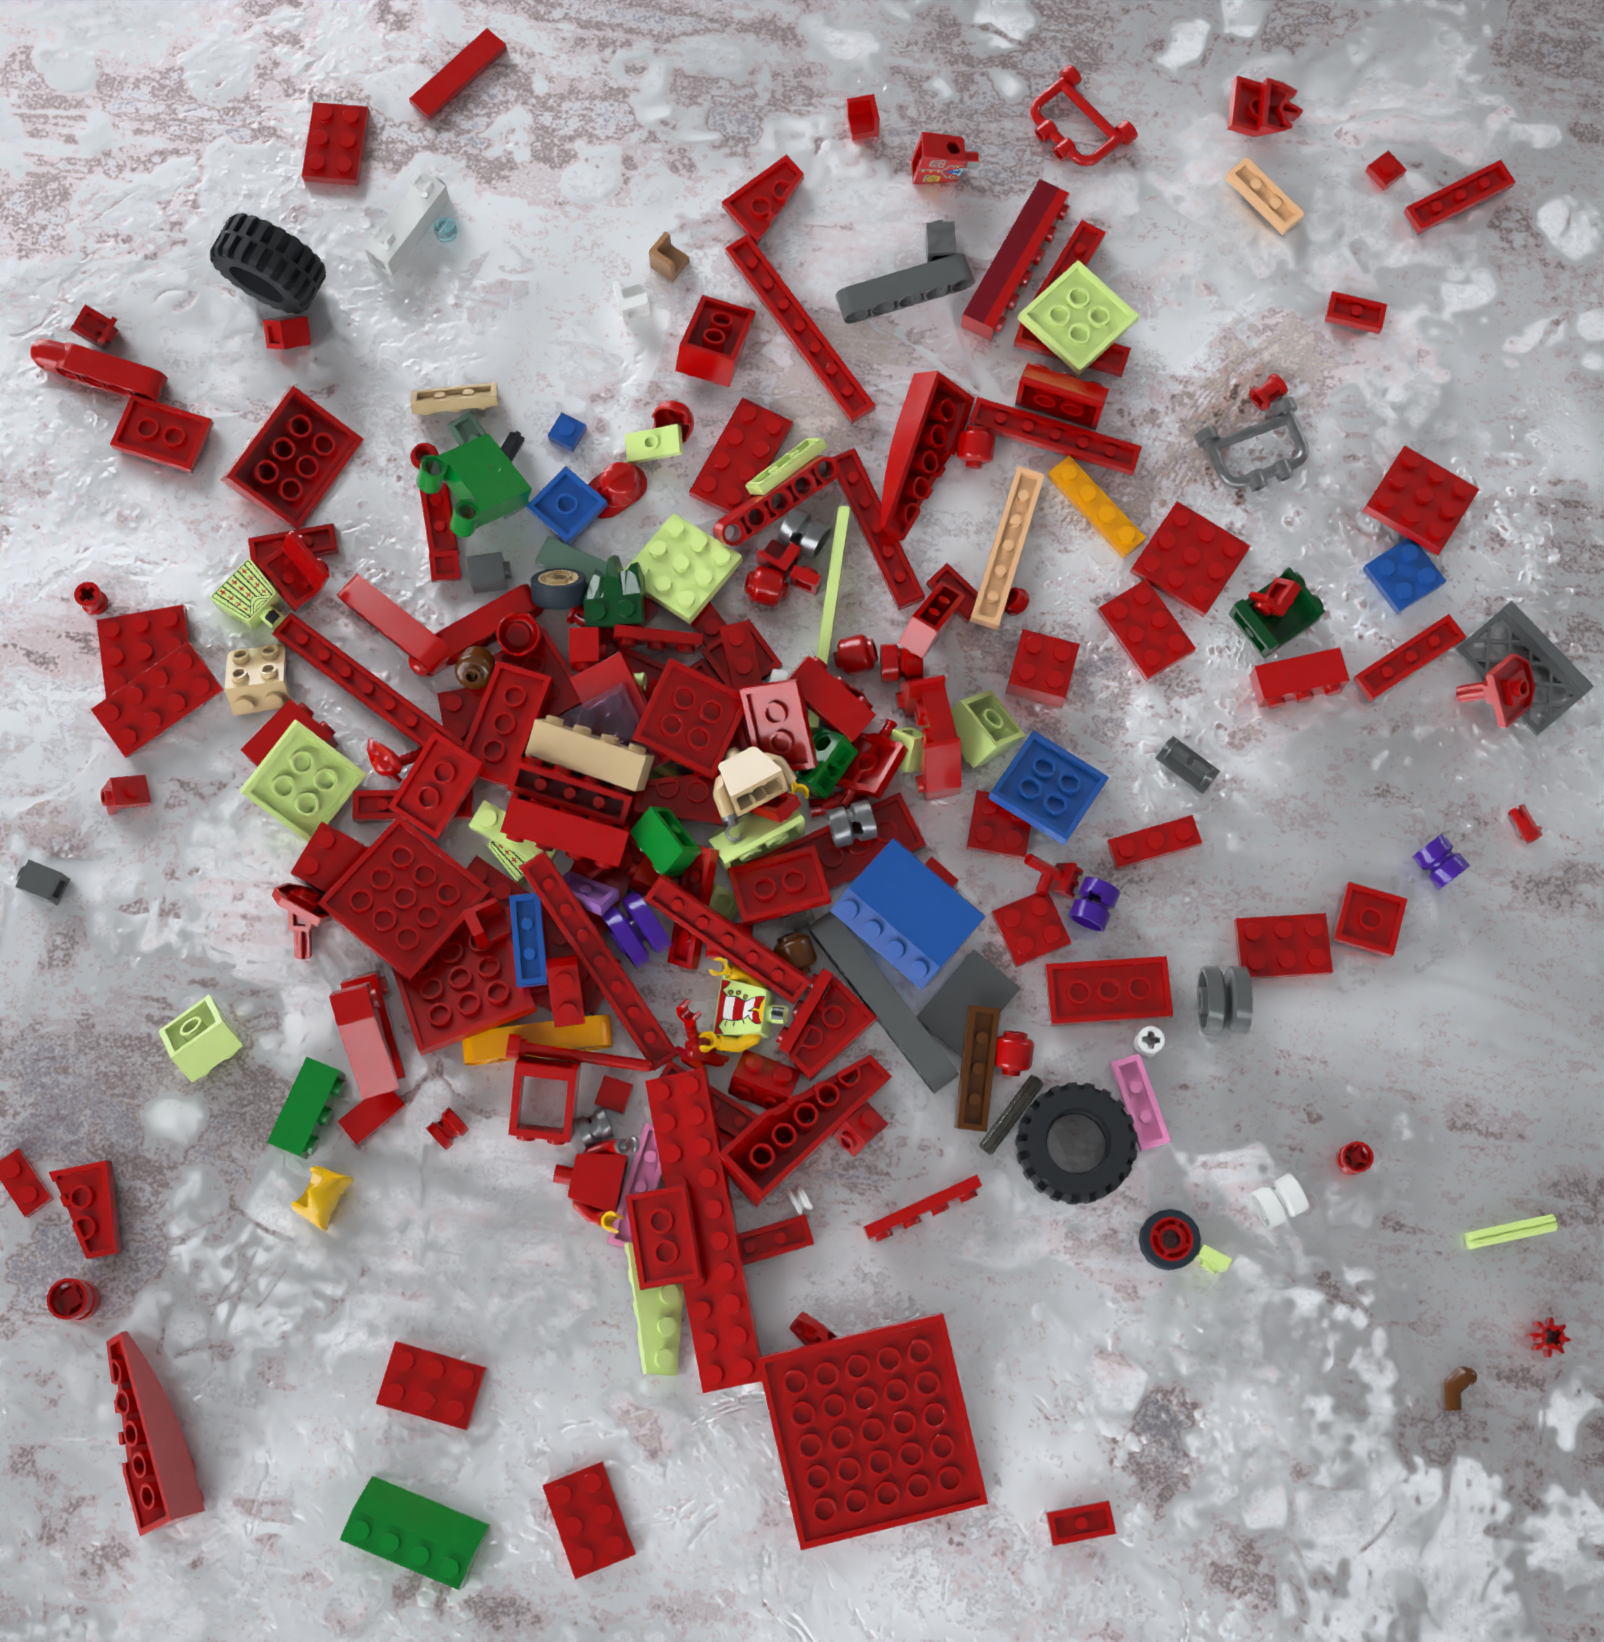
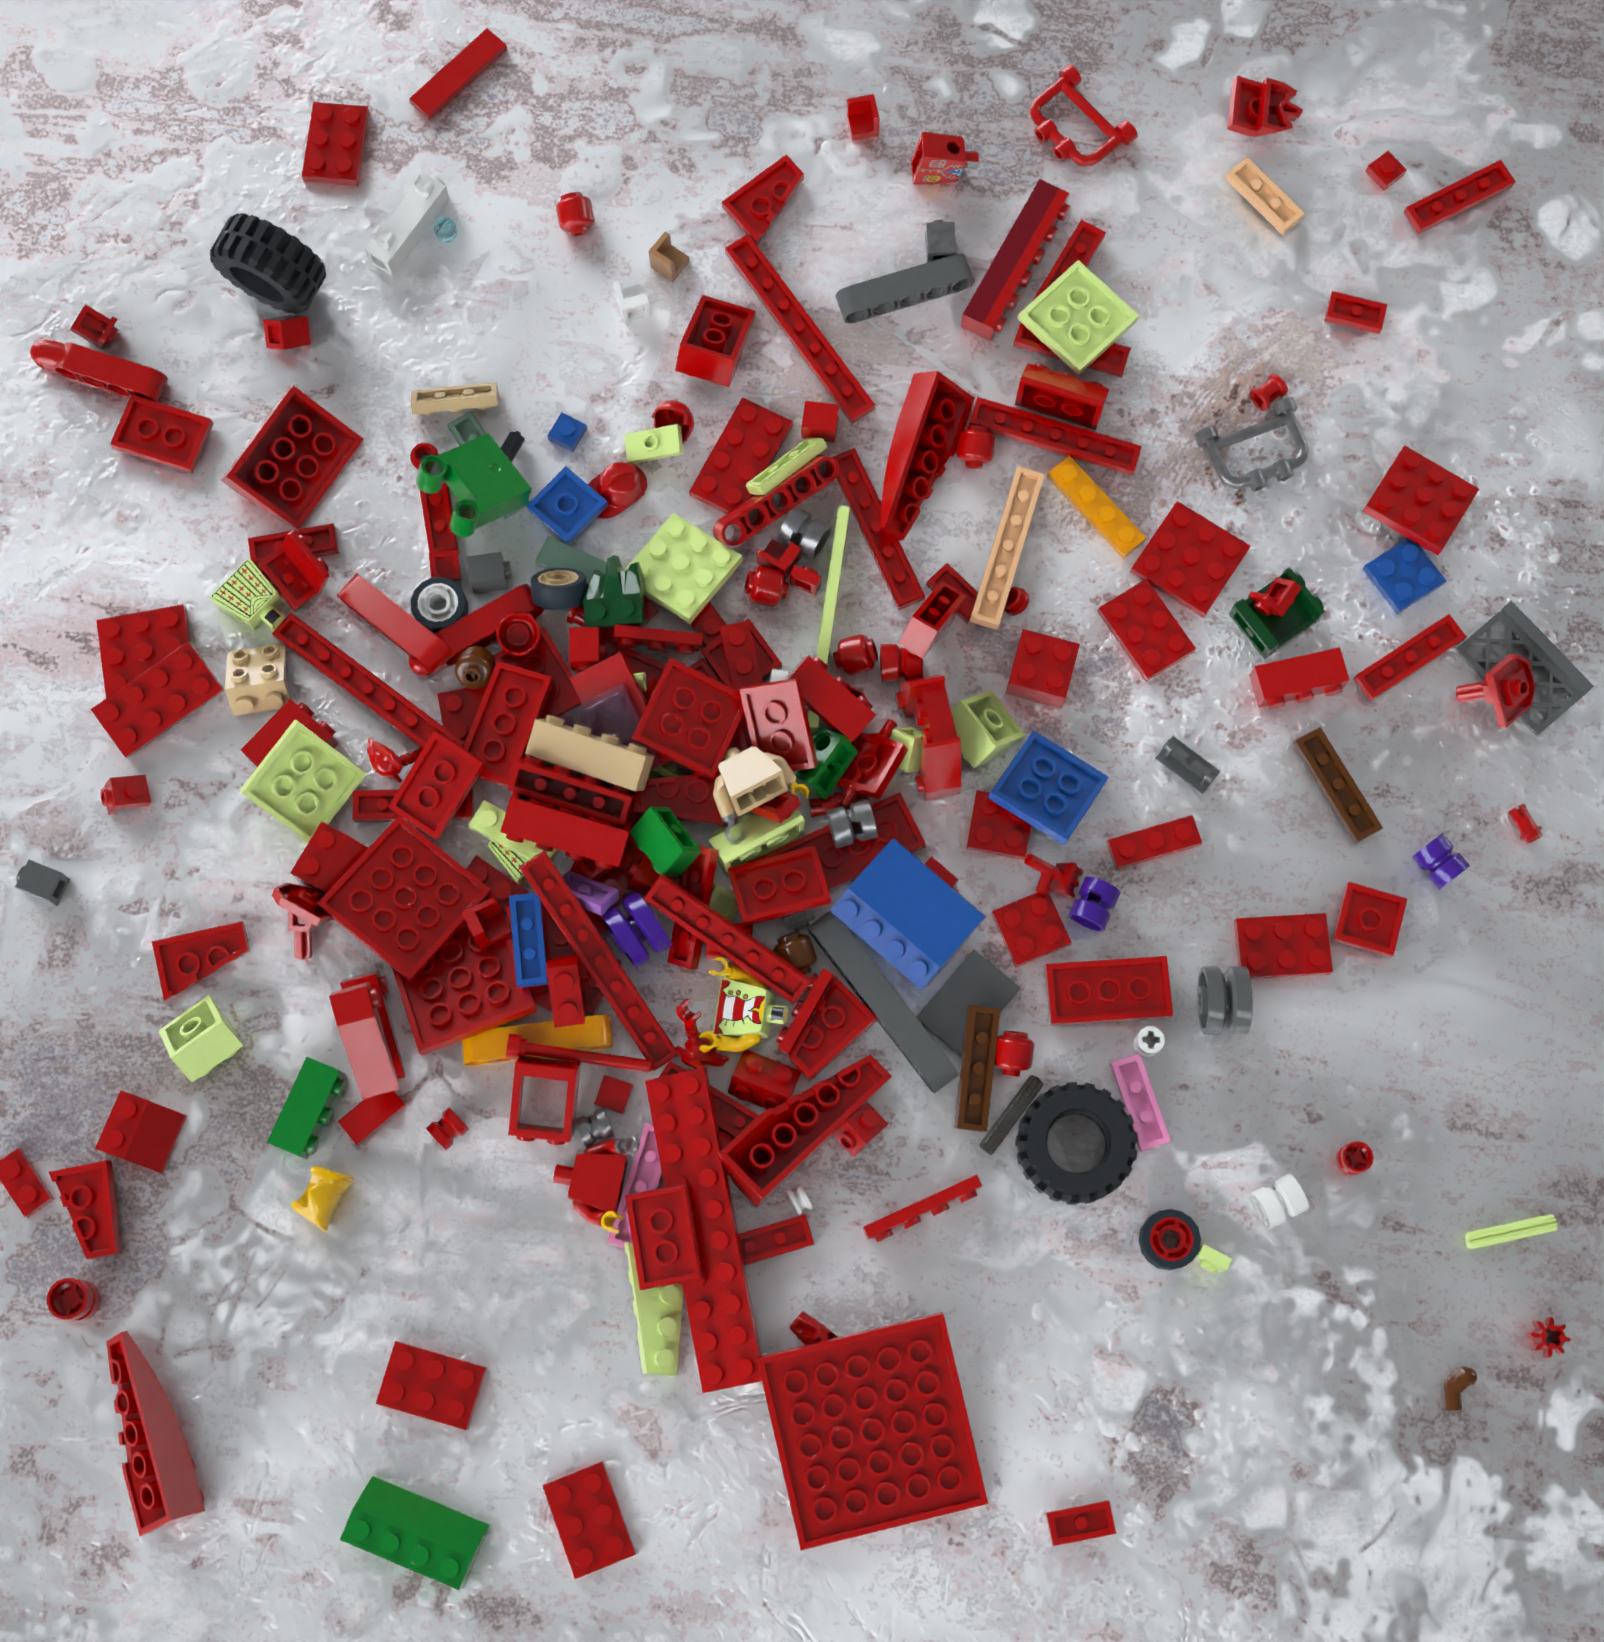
(85, 592): red bush -> none
(141, 1131): none -> red slope
(196, 955): none -> red wing
(435, 591): none -> wheel
(575, 213): none -> red head
(820, 421): none -> red panel
(1337, 785): none -> reddish brown plate

